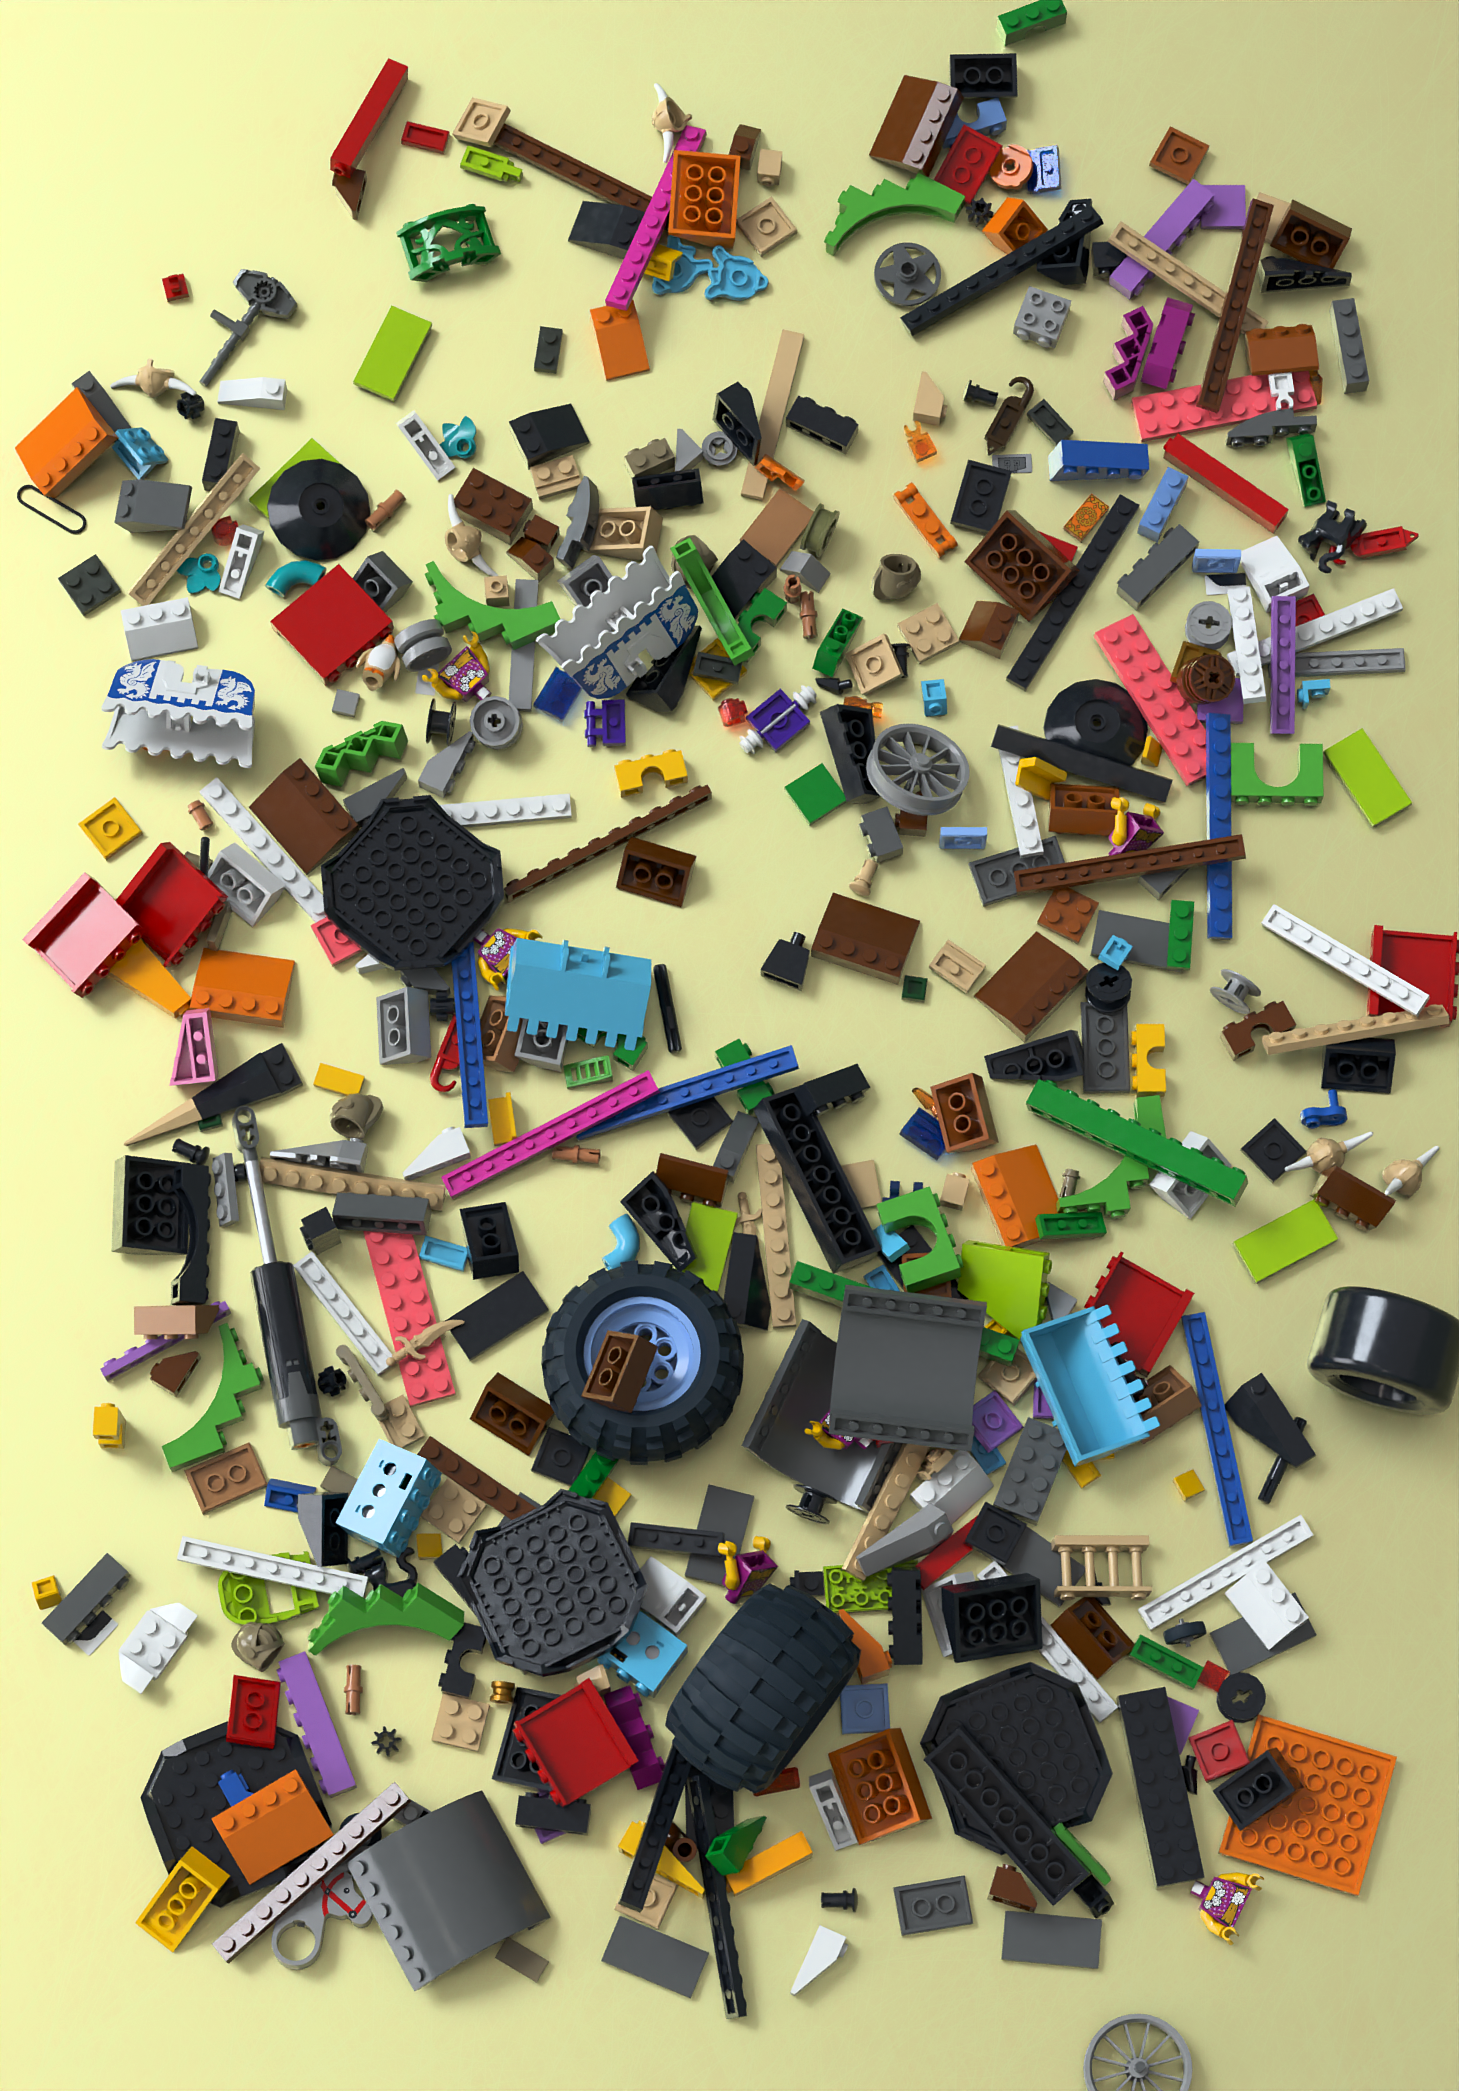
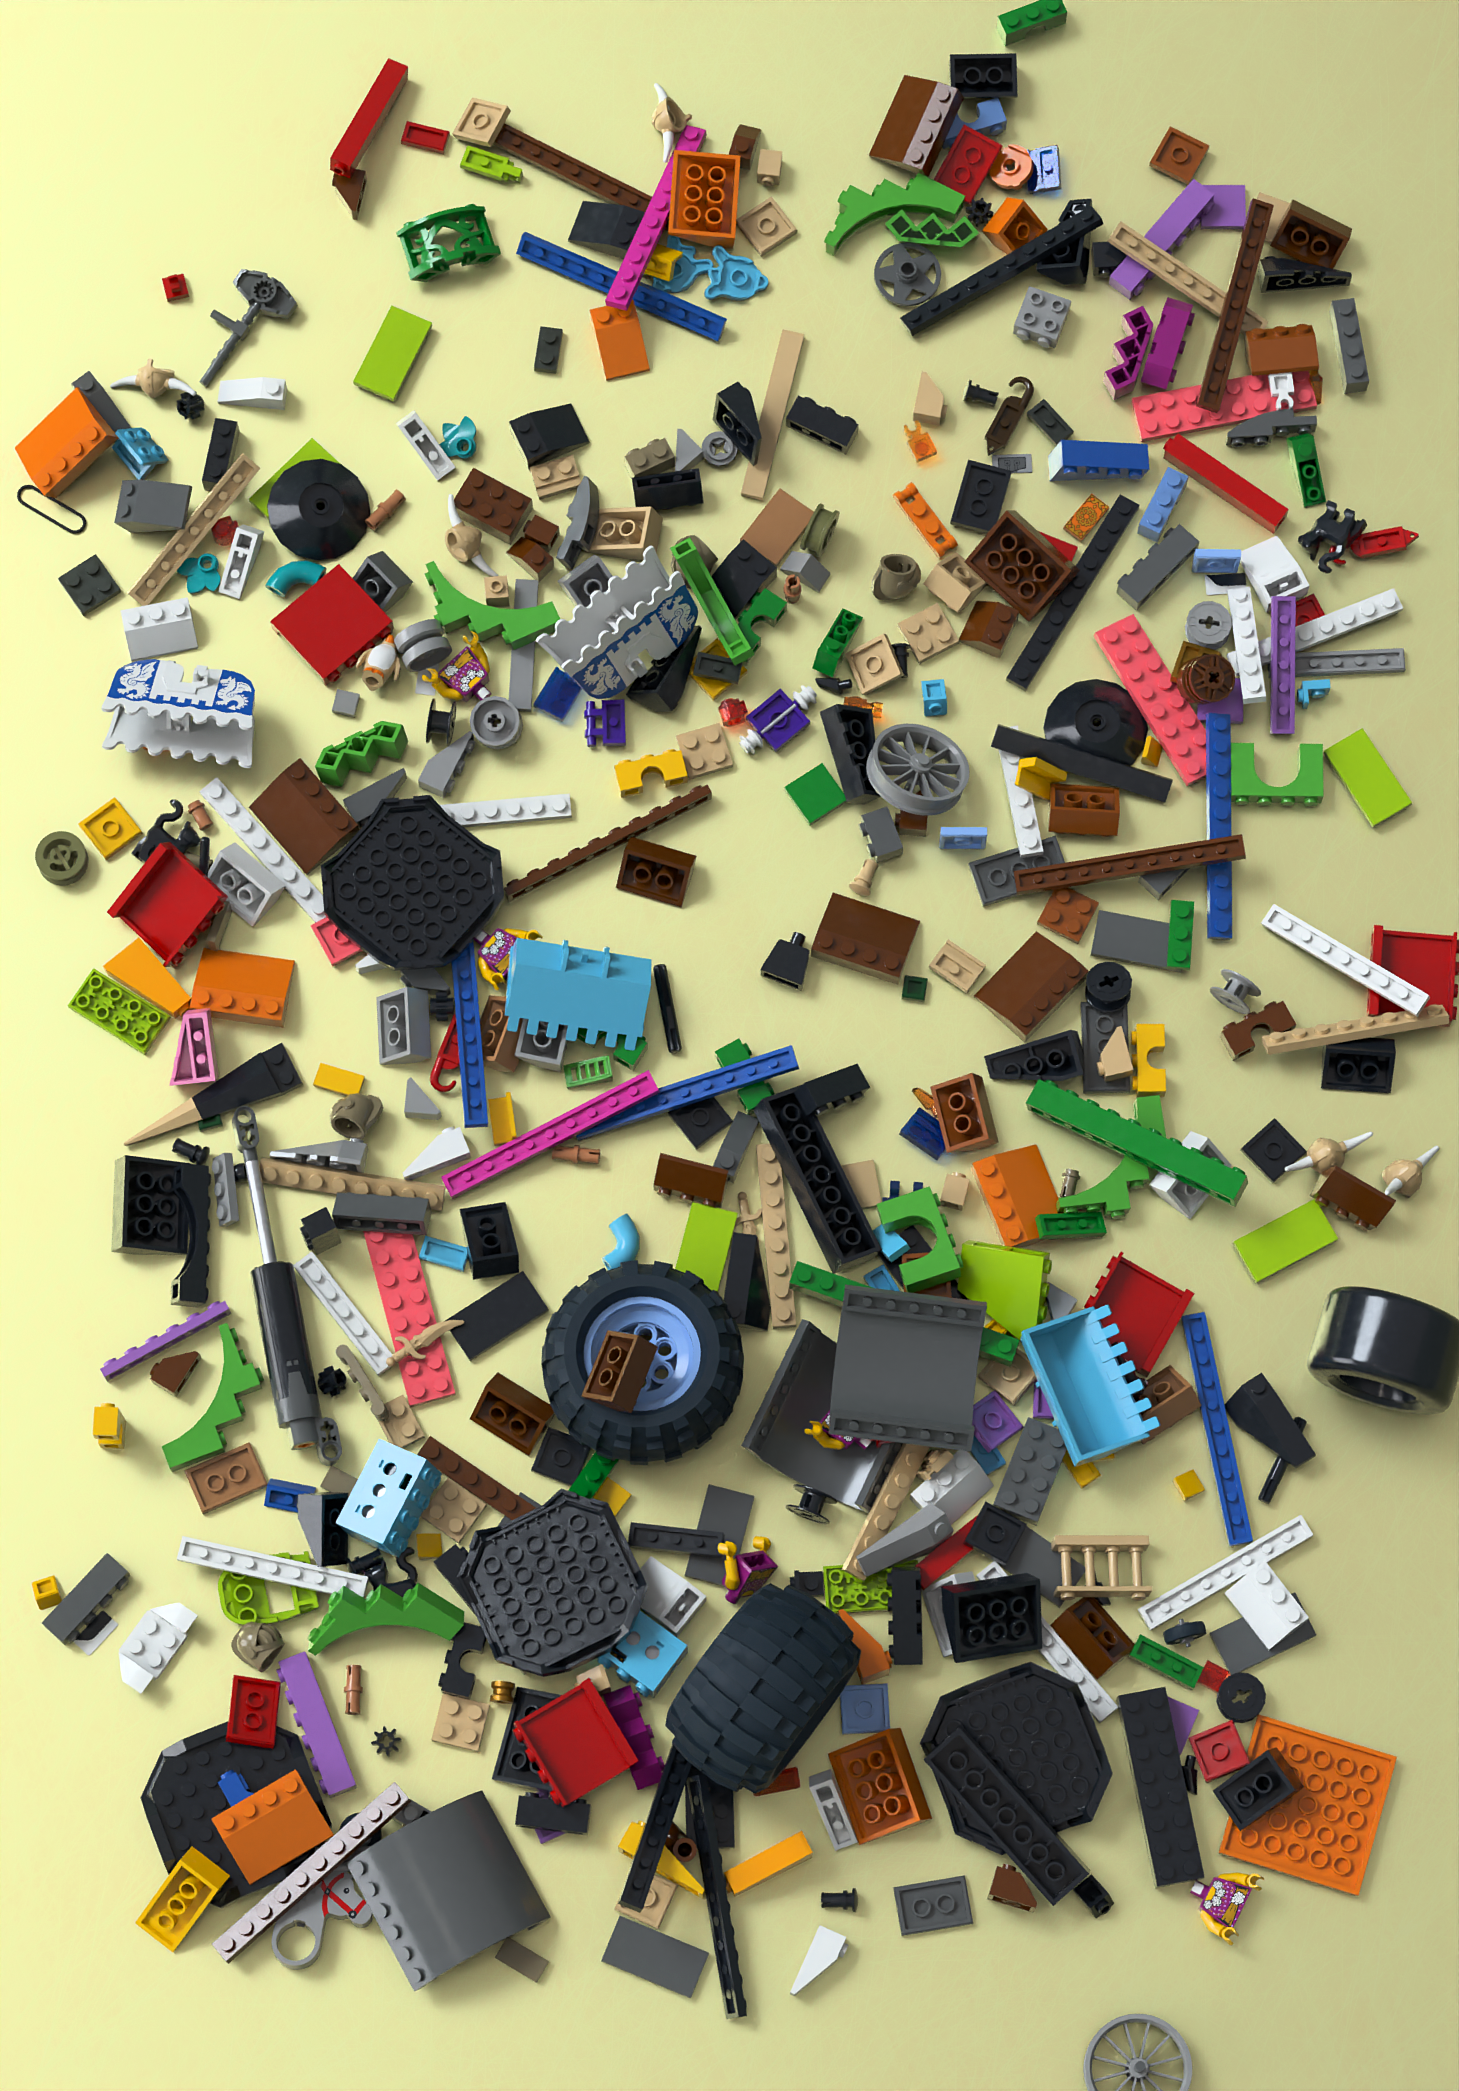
(48, 866): none -> olive wheel
(84, 934): panel -> none
(119, 1011): none -> lime tile
(156, 834): none -> black animal
(174, 1320): slope -> none
(418, 1104): none -> light grey slope
(602, 278): none -> blue plate
(658, 1216): black wedge -> none
(704, 751): none -> tan plate
(733, 1846): green slope -> none
(772, 469): orange slope -> none
(808, 615): nougat pin -> none
(931, 231): none -> bright green brick
(954, 582): none -> tan slope
(1051, 1939): dark grey tile -> none
(1082, 1853): bright green tile -> none
(1115, 952): medium azure bracket -> none
(1115, 1058): none -> tan slope
(1134, 830): torso -> none
(1333, 1115): blue piece -> none

